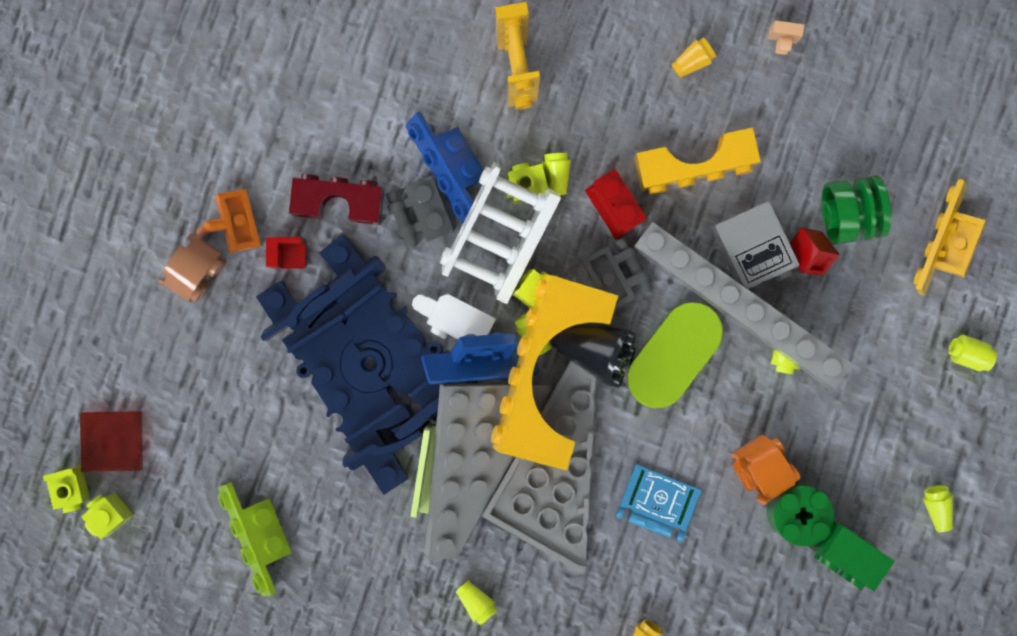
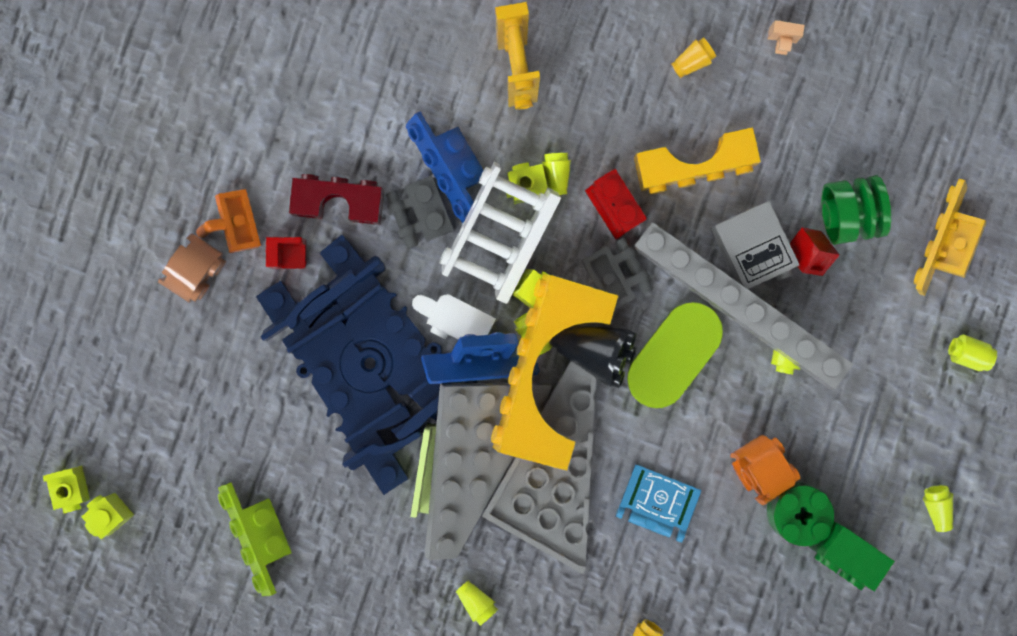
(111, 441): clear red tile -> none

